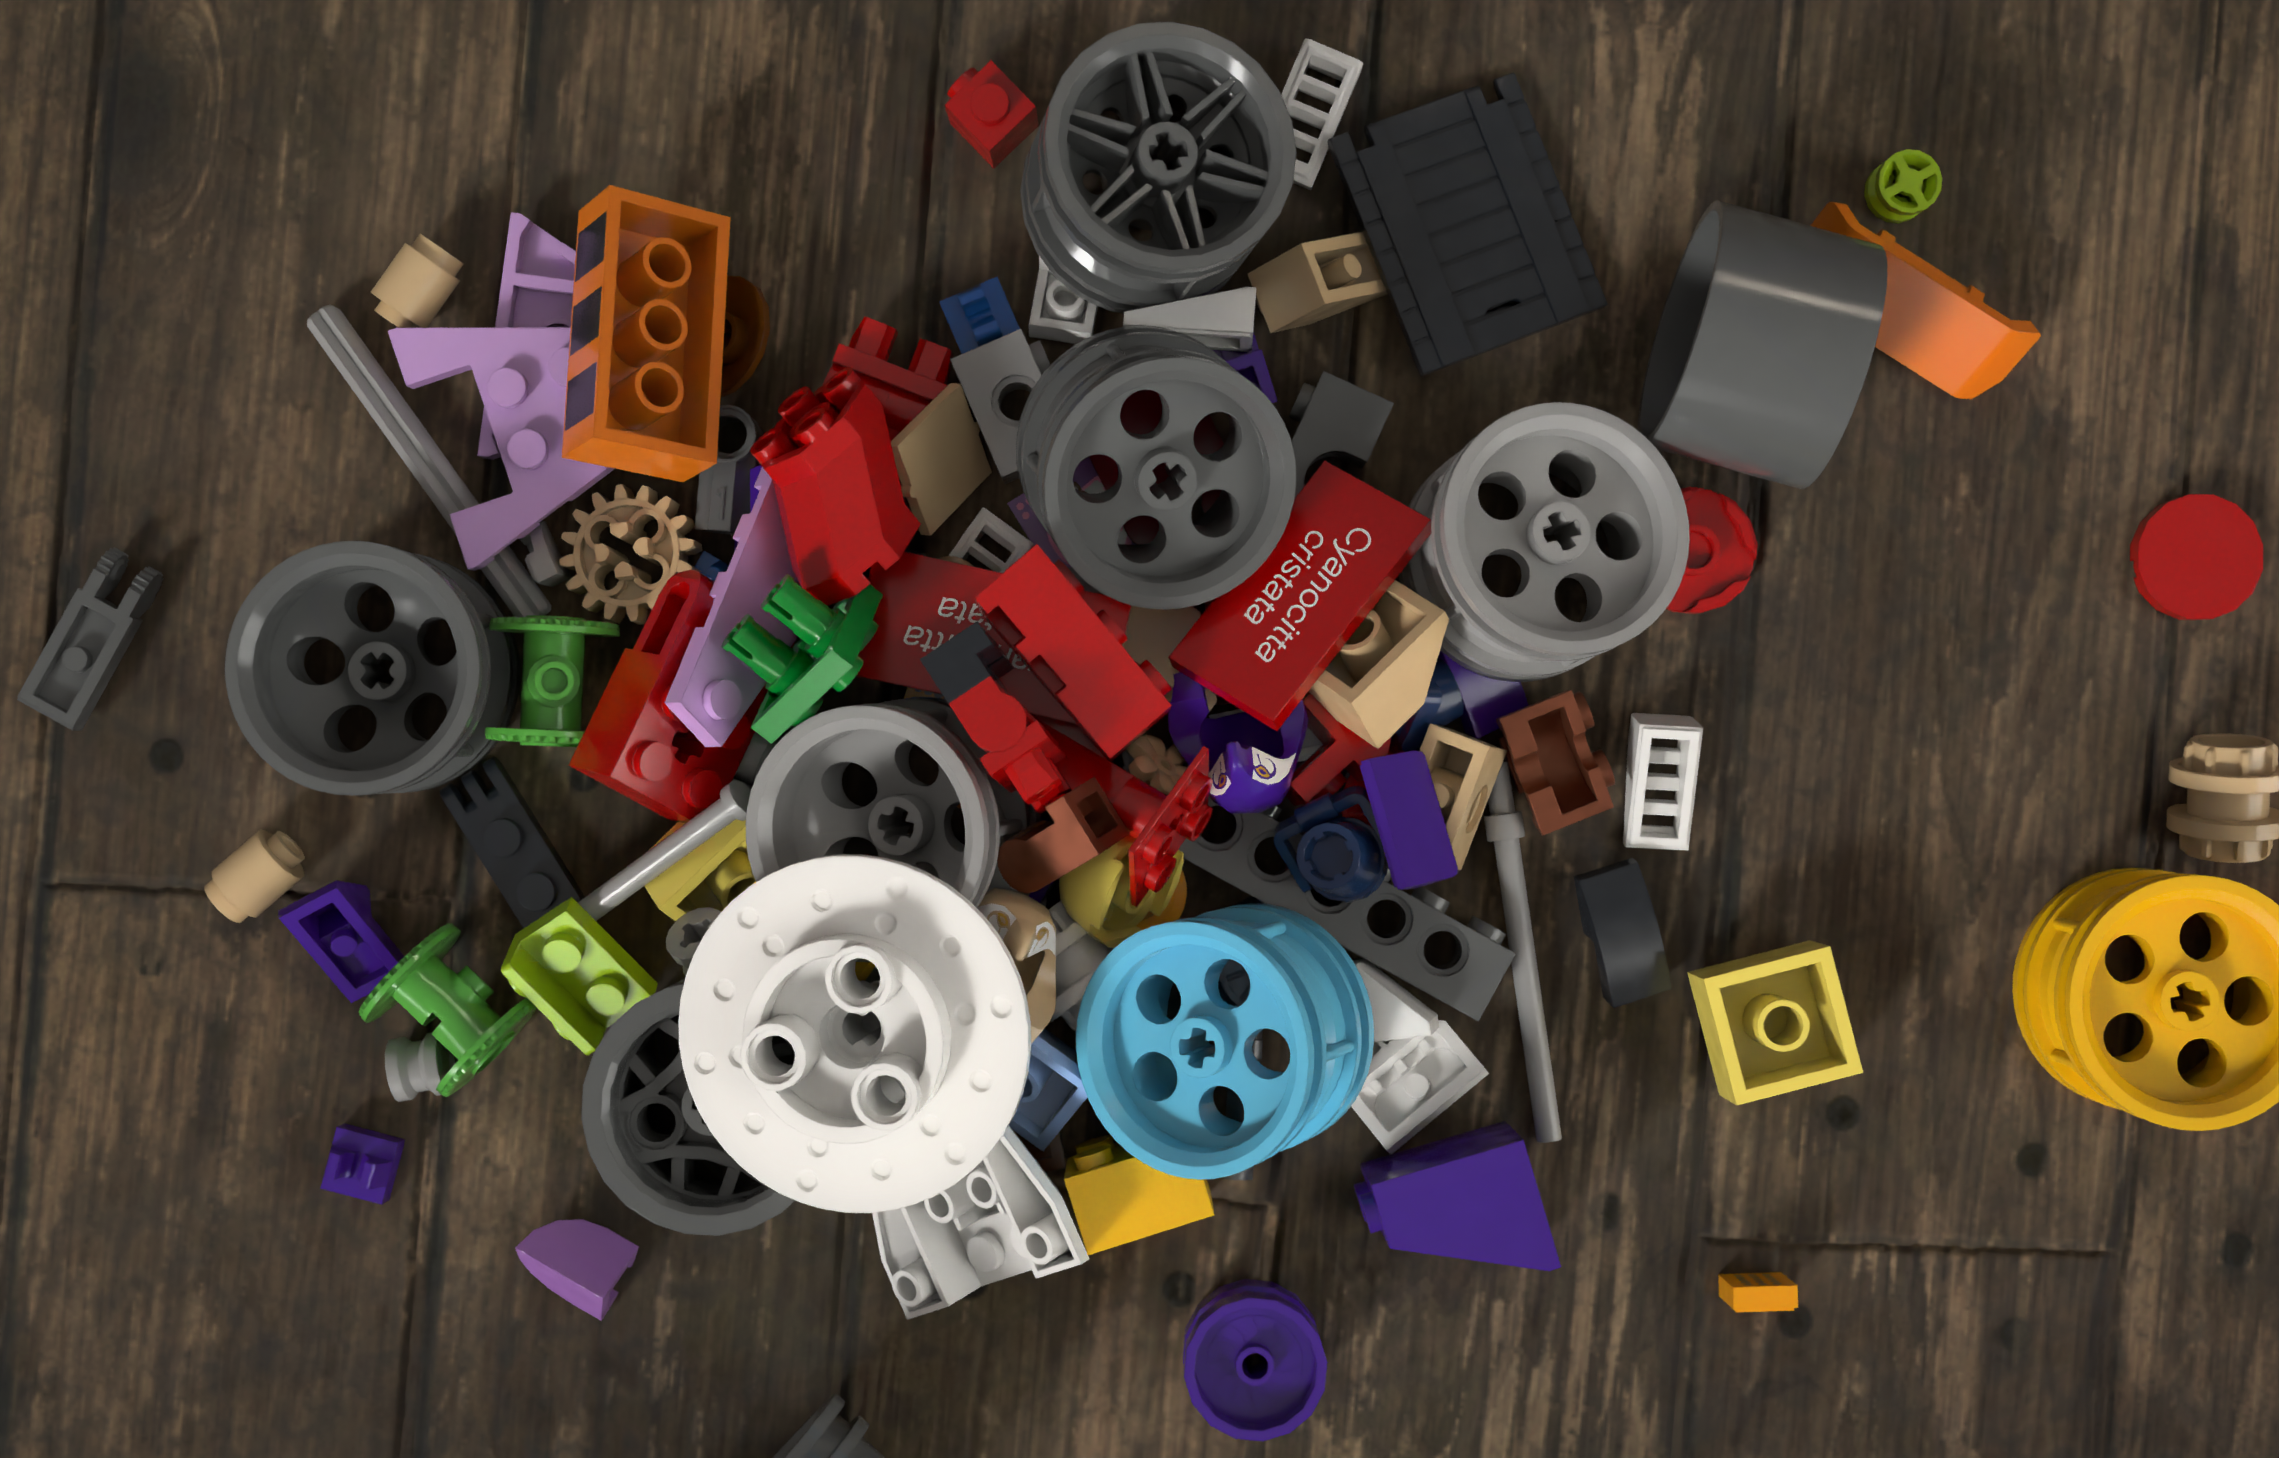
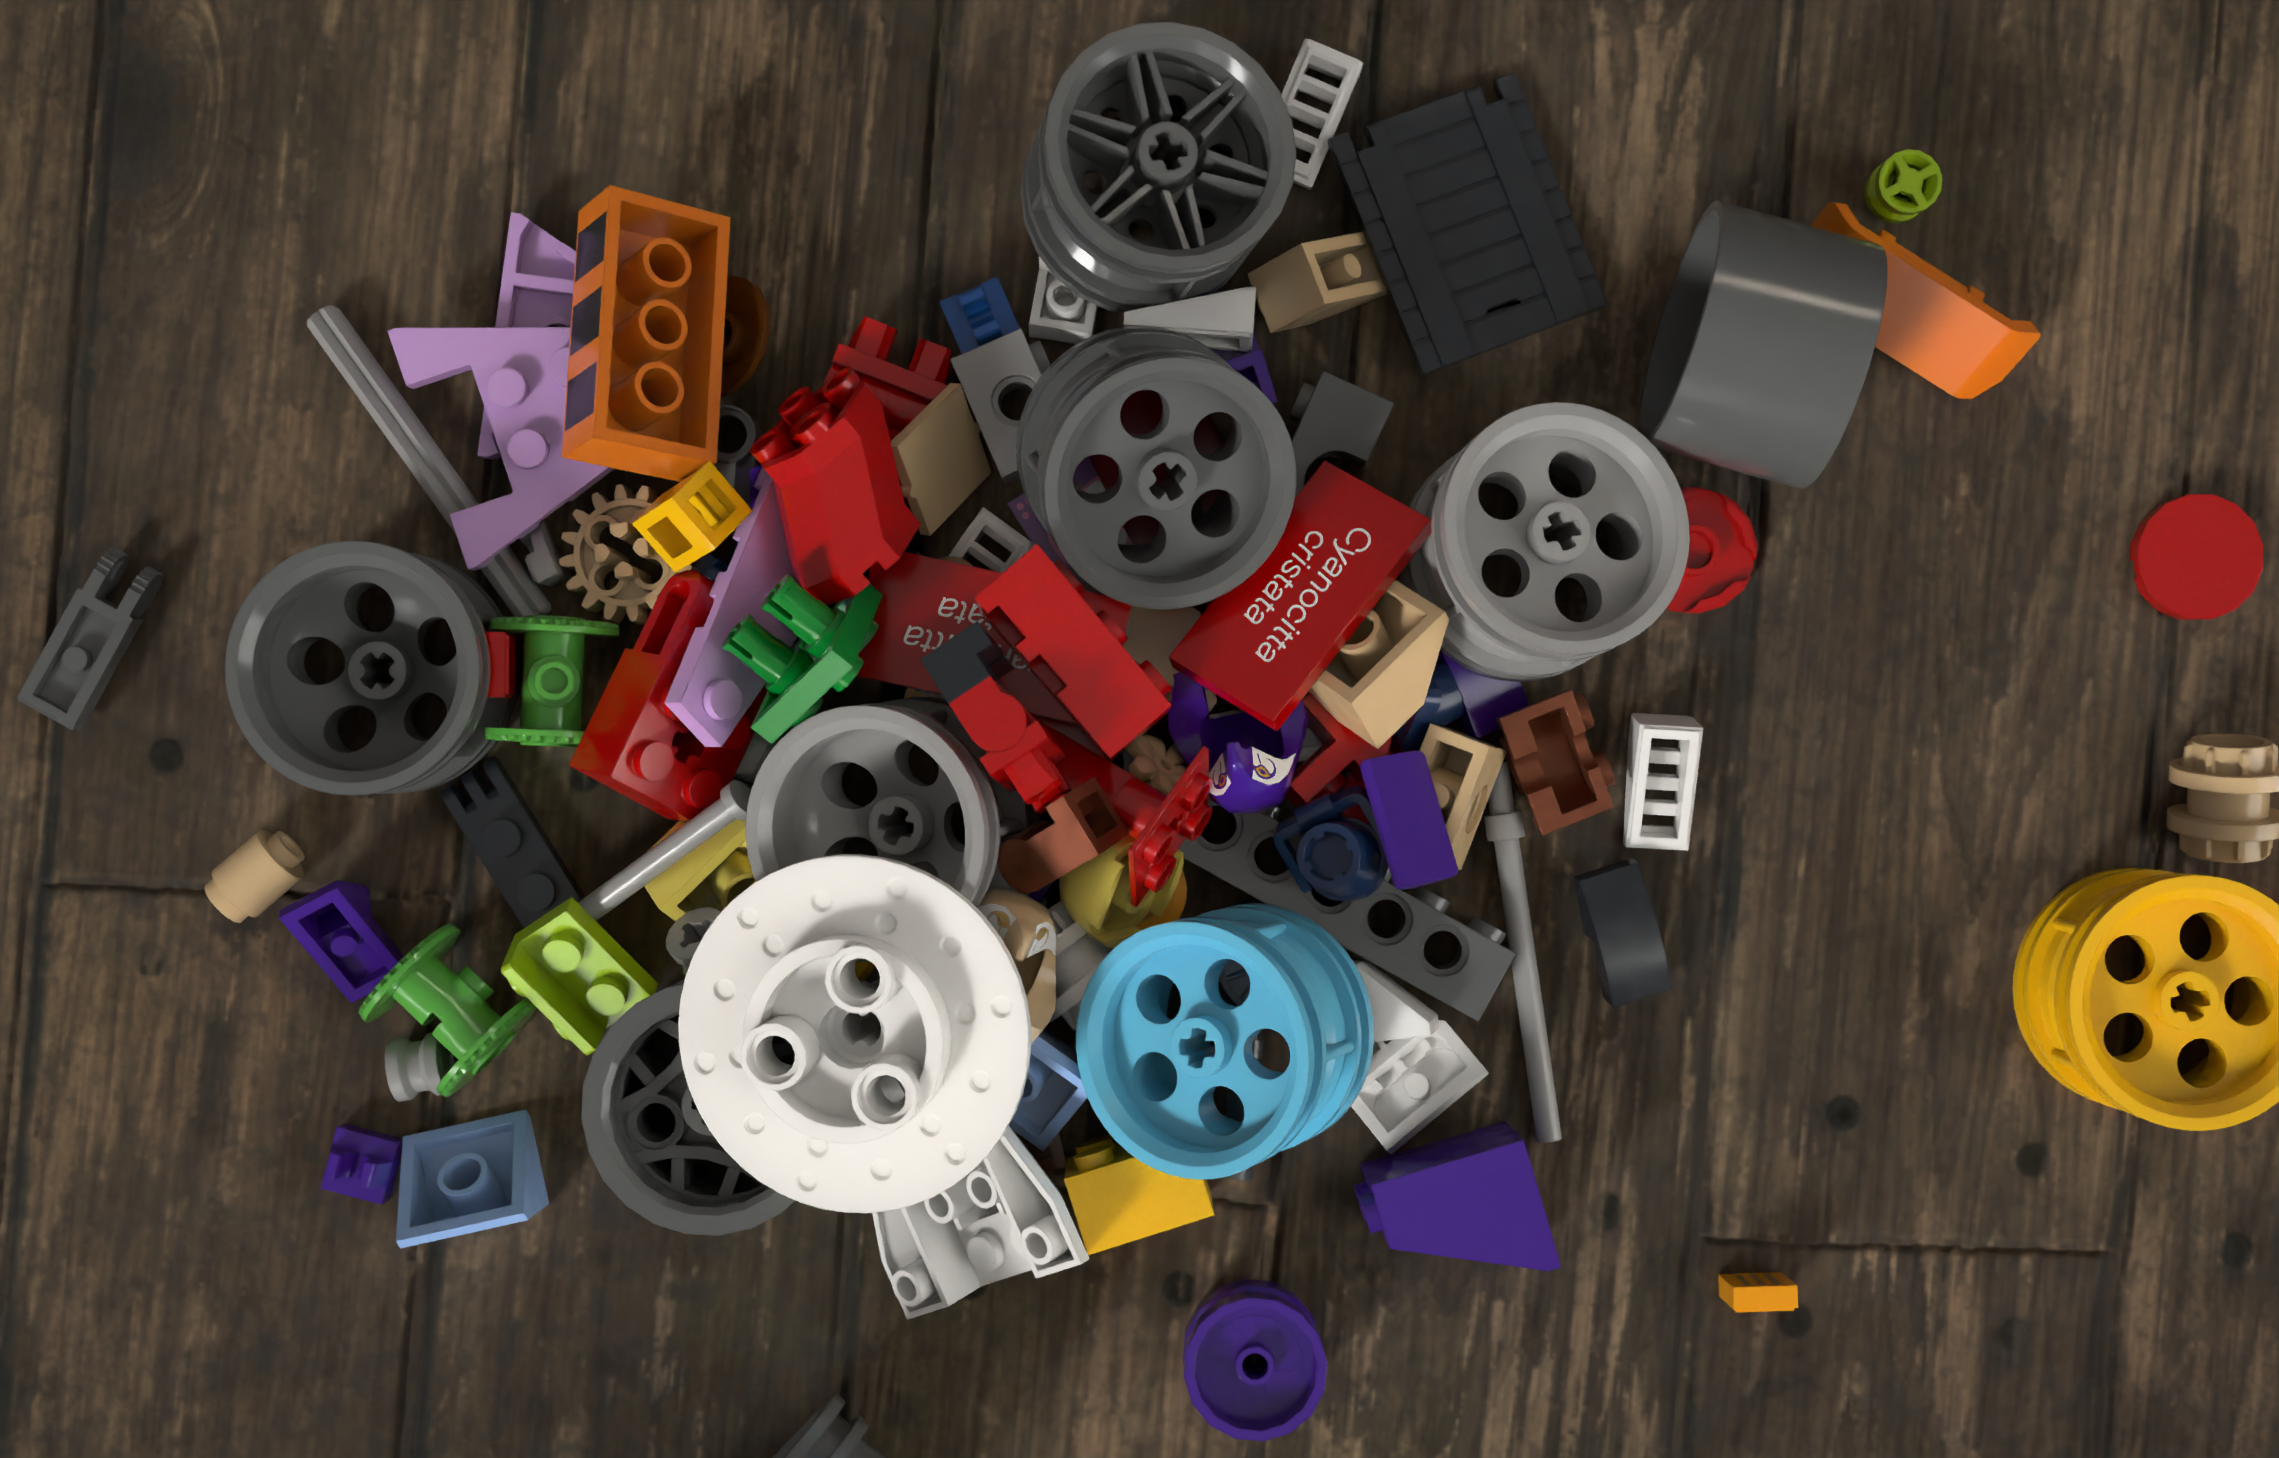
(416, 284): tan brick -> none
(469, 1179): none -> light blue slope
(503, 664): none -> red tile
(578, 1262): medium lavender brick -> none
(692, 517): none -> yellow brick
(990, 112): red brick -> none
(1775, 1022): light yellow brick -> none

